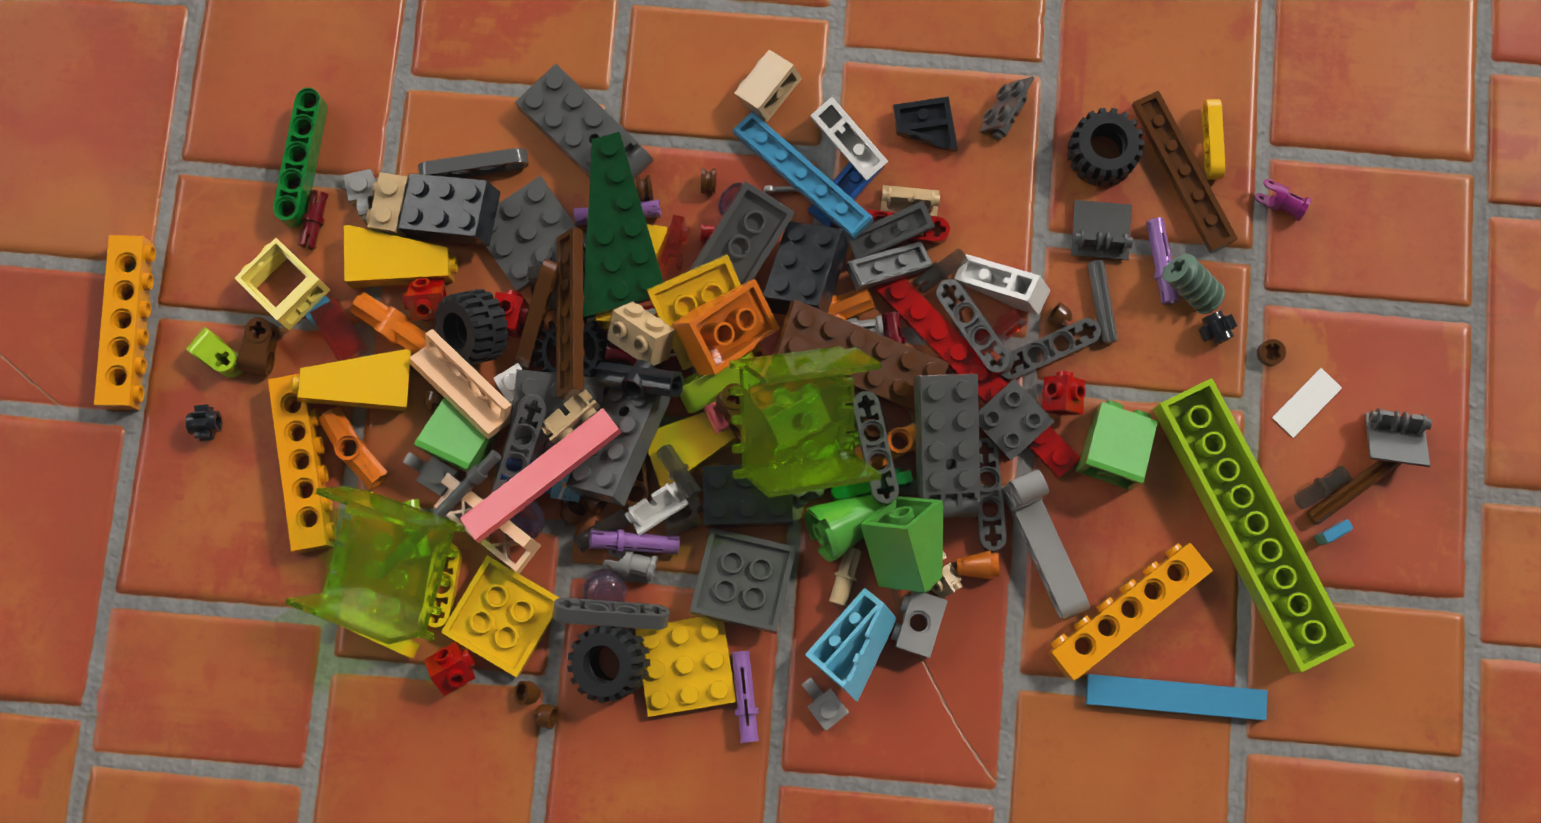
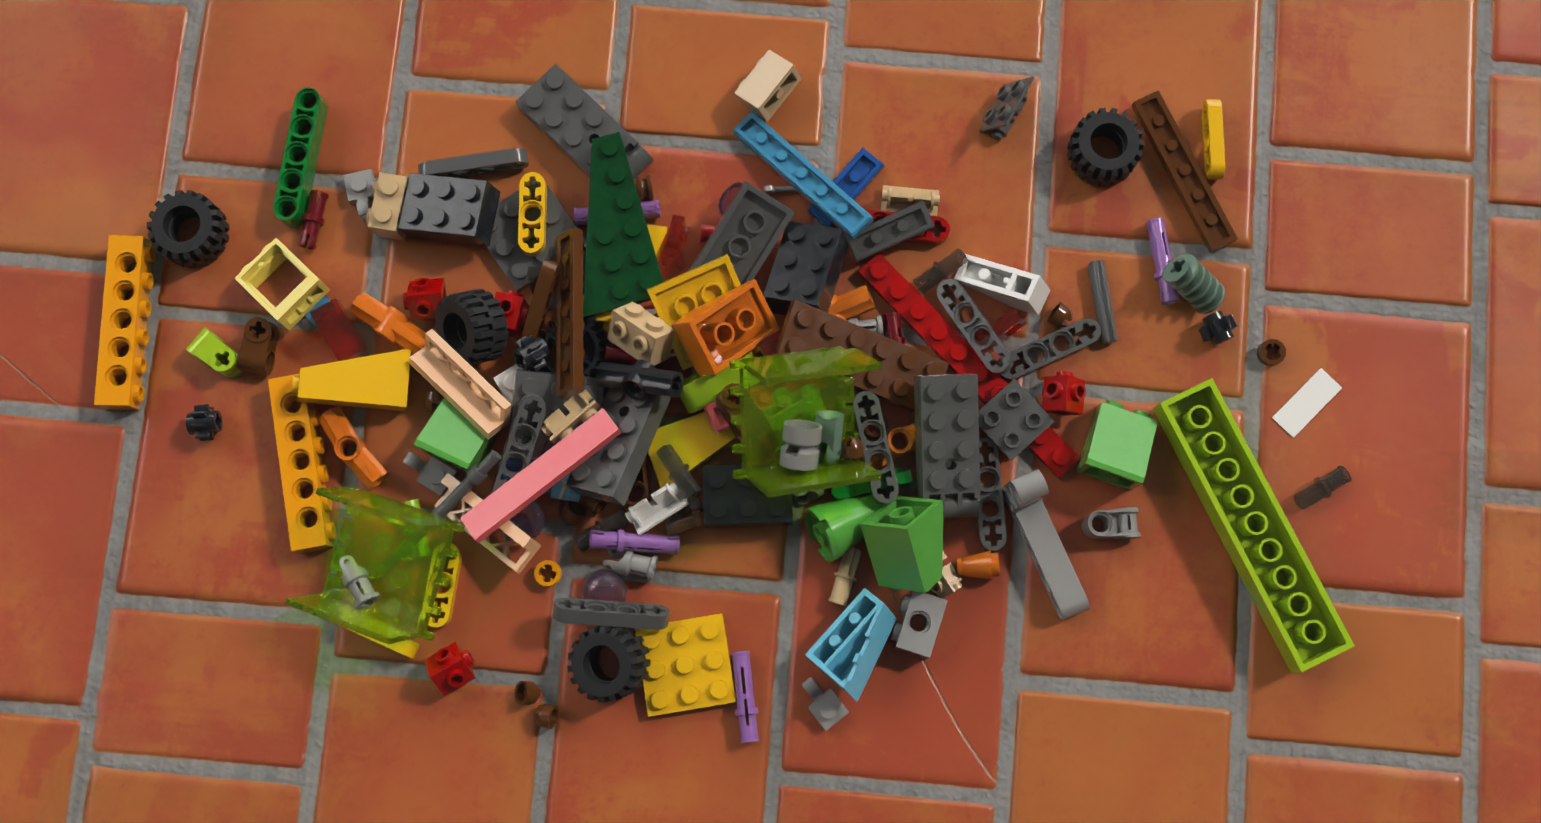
(173, 213): none -> black tyre
(355, 577): none -> light grey piece
(392, 260): yellow slope -> none
(501, 616): yellow plate -> none
(531, 353): none -> black gear
(540, 194): none -> yellow beam
(540, 578): none -> light orange bush
(708, 180): reddish brown bush -> none
(743, 580): dark grey plate -> none
(800, 445): none -> light grey wheel
(831, 434): none -> sand green piece
(848, 138): white slope -> none
(852, 448): none -> reddish brown hinge
(888, 265): dark grey tile -> none
(927, 122): black wing -> none
(1101, 230): dark grey hinge -> none
(1117, 523): none -> light grey piece
(1176, 697): dark azure tile -> none
(1191, 569): light orange brick -> none
(1284, 200): magenta piece -> none
(1333, 532): dark azure tile -> none
(1350, 491): reddish brown axle -> none
(1397, 437): dark grey hinge -> none

